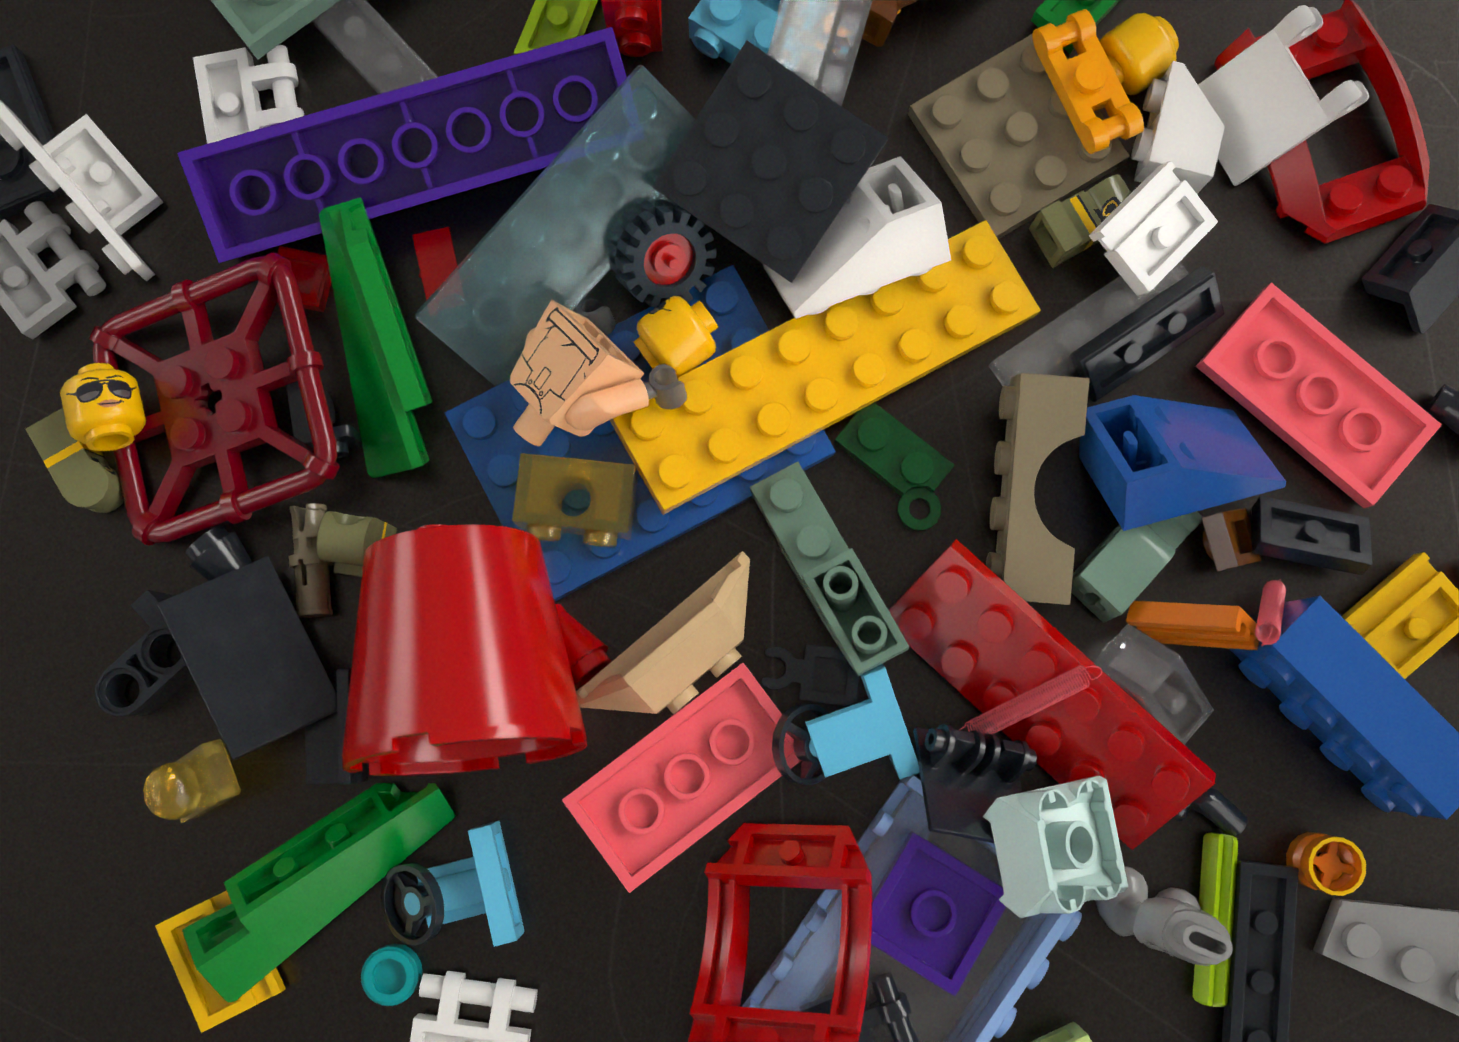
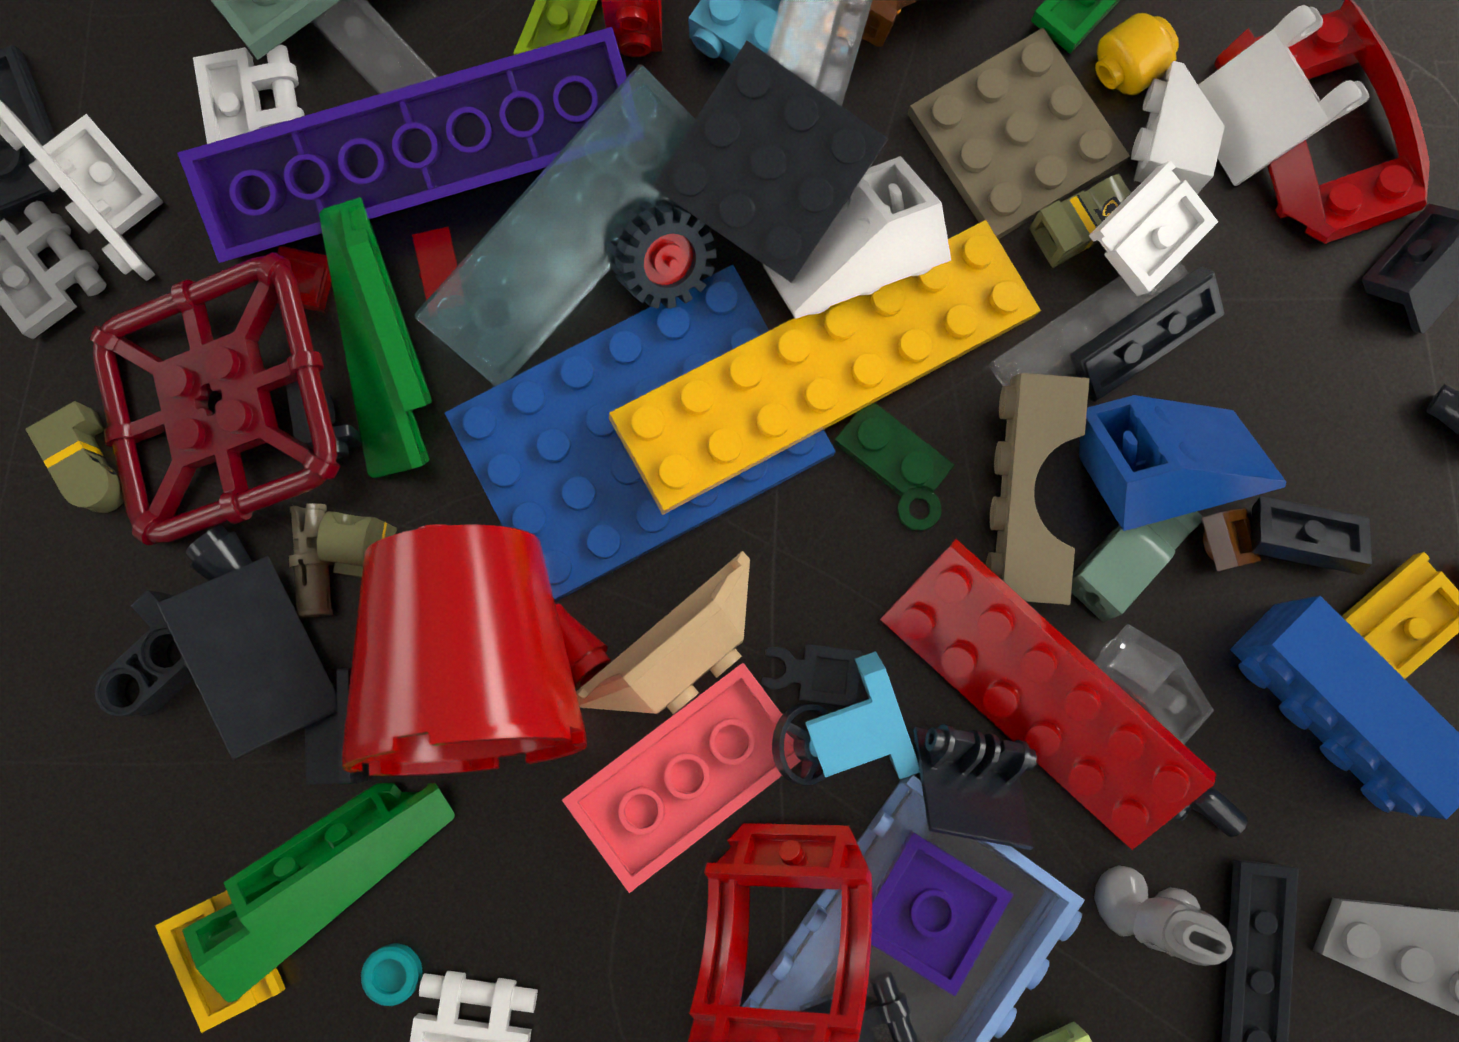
(103, 407): yellow head -> none
(192, 783): clear yellow tile -> none
(457, 892): medium azure piece -> none
(547, 480): clear yellow brick -> none
(580, 376): light nougat torso -> none
(677, 335): yellow head -> none
(828, 570): sand green slope -> none
(1044, 697): coral piece -> none
(1057, 847): light aqua slope -> none
(1086, 82): light orange plate -> none
(1194, 624): orange tile -> none
(1218, 900): lime axle -> none
(1271, 612): coral piece -> none
(1318, 396): coral plate -> none
(1339, 866): orange wheel -> none

